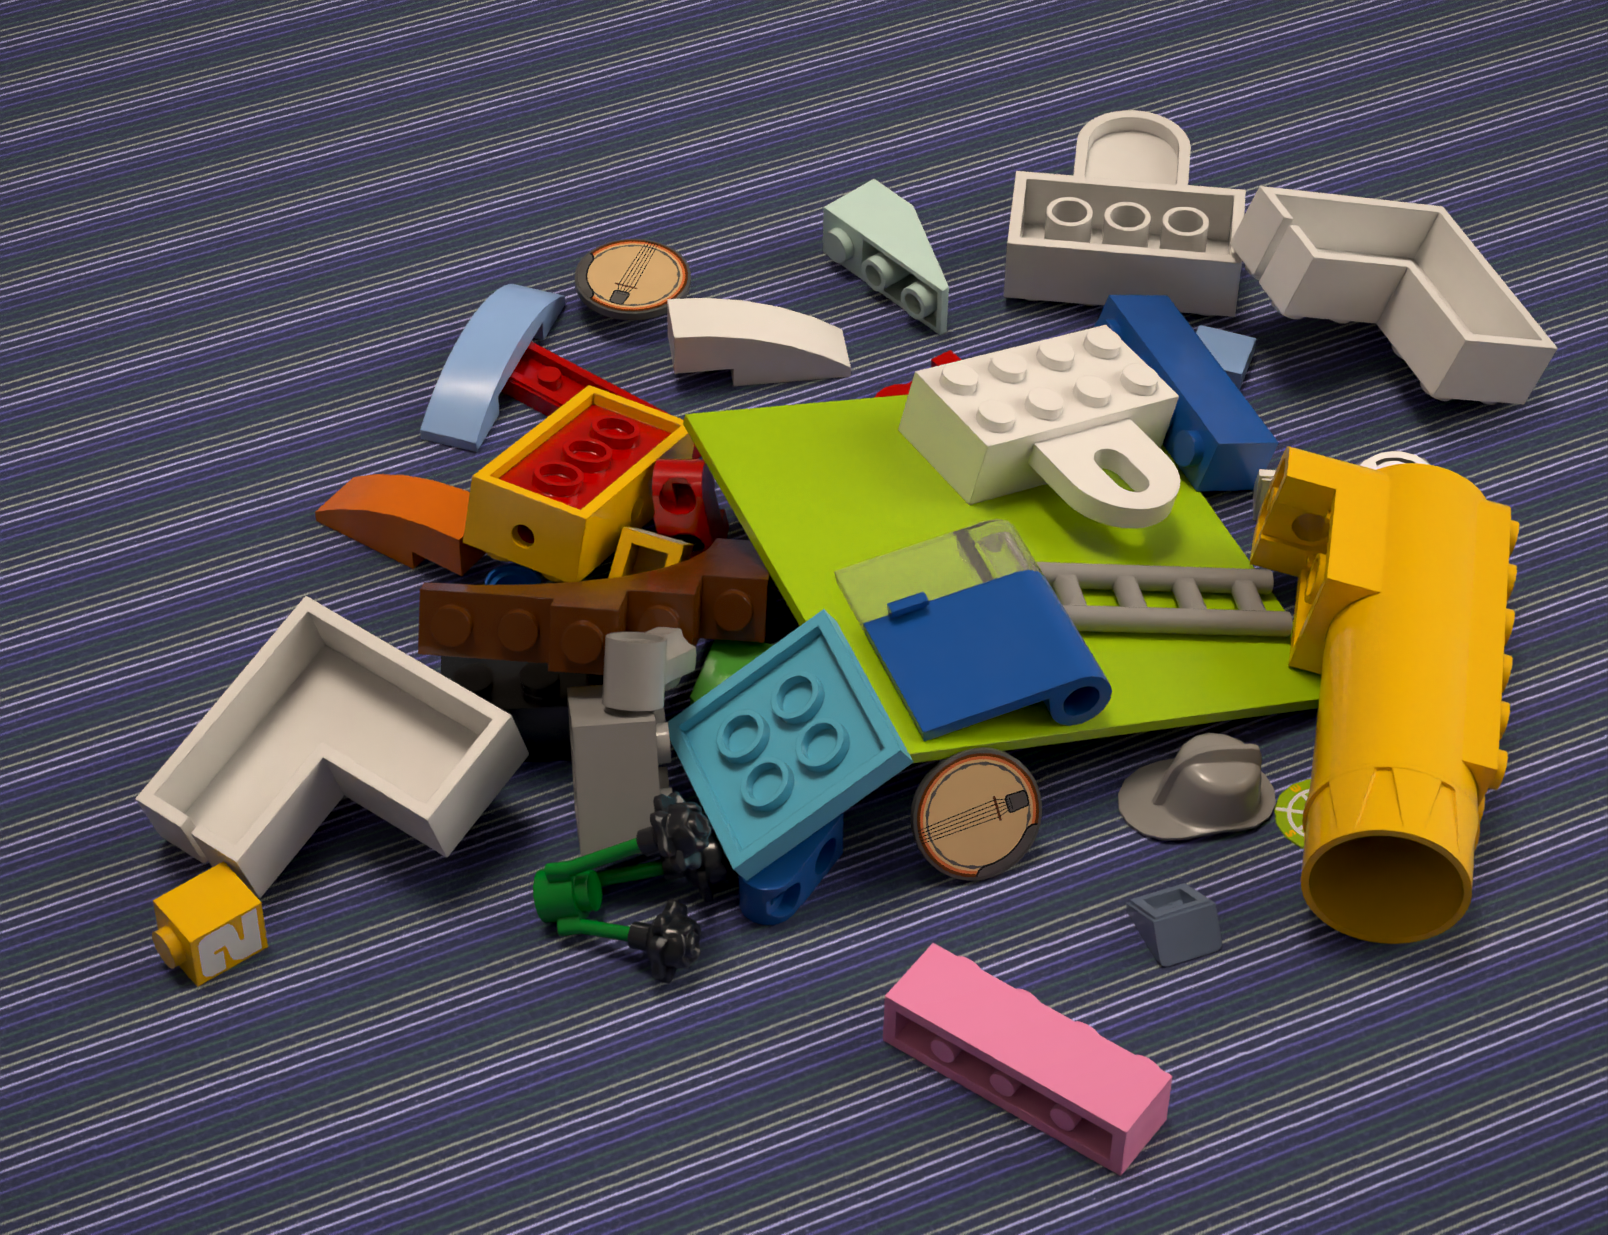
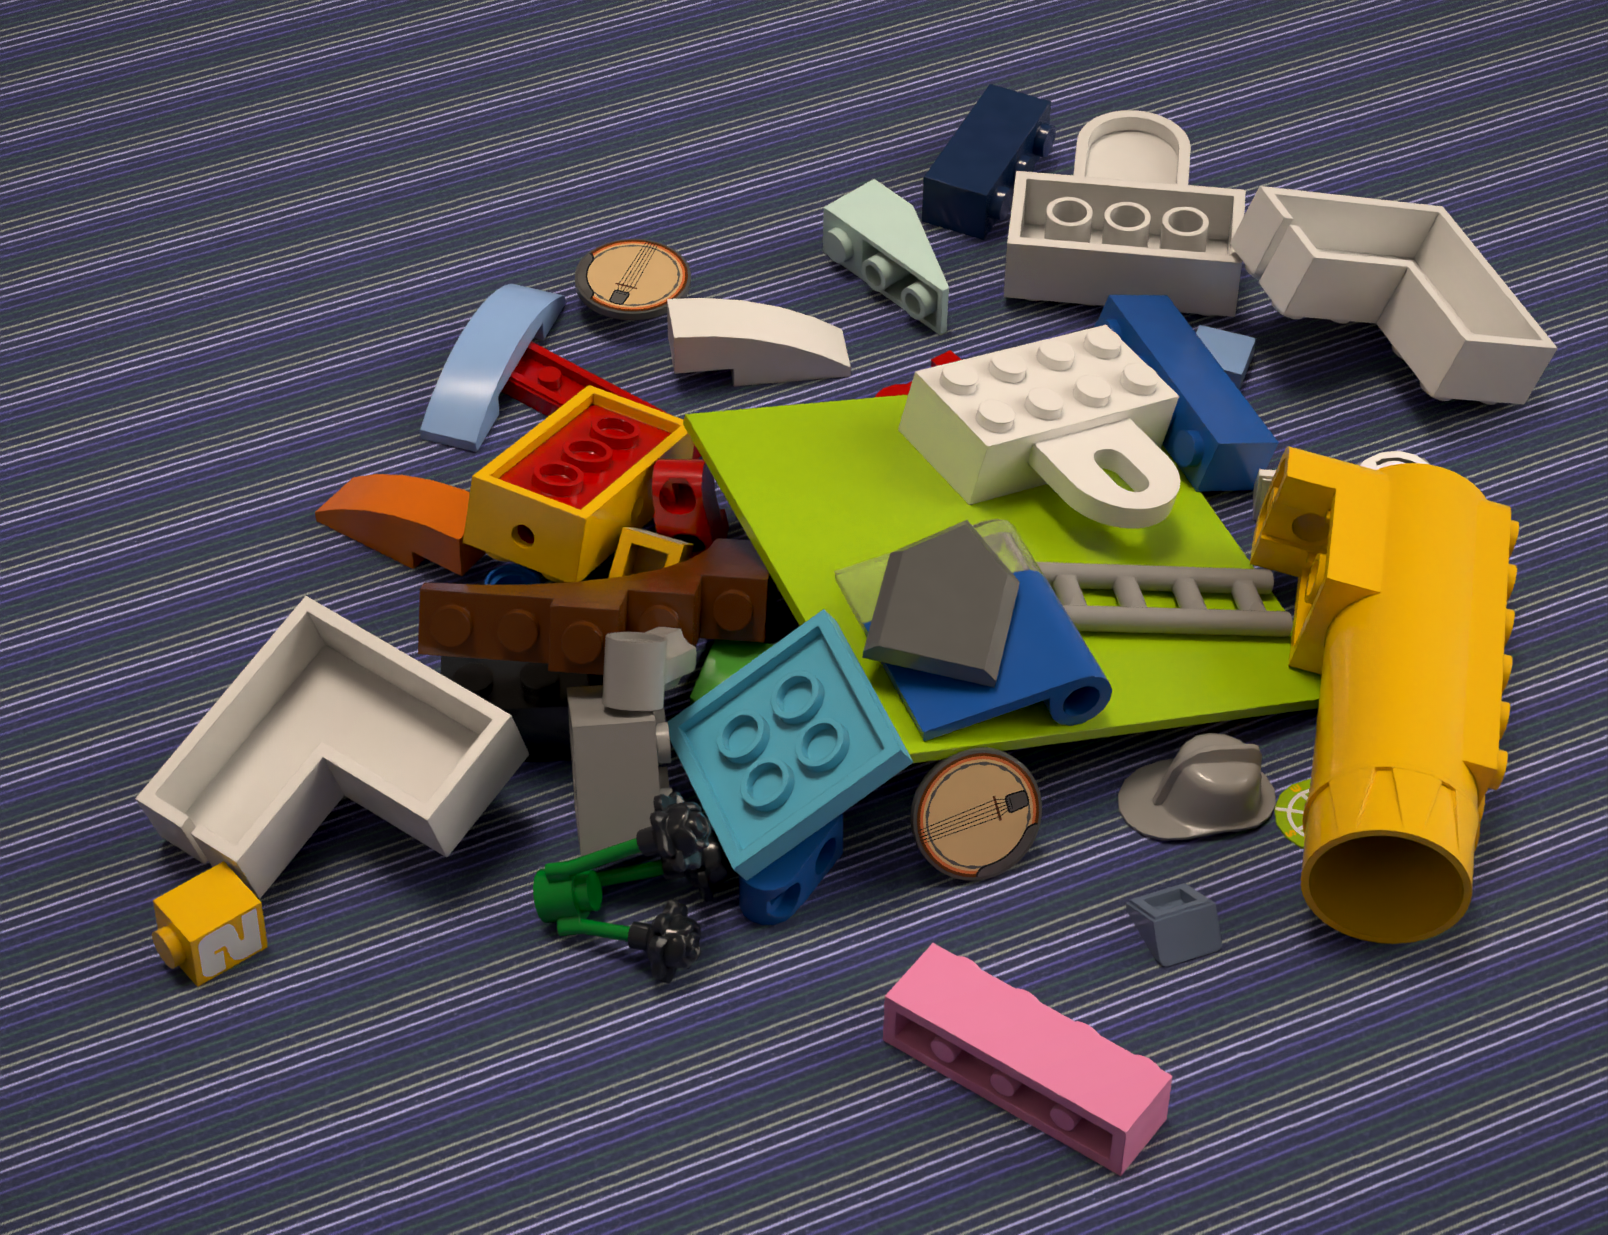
(944, 607): none -> dark grey tile
(977, 168): none -> dark blue brick

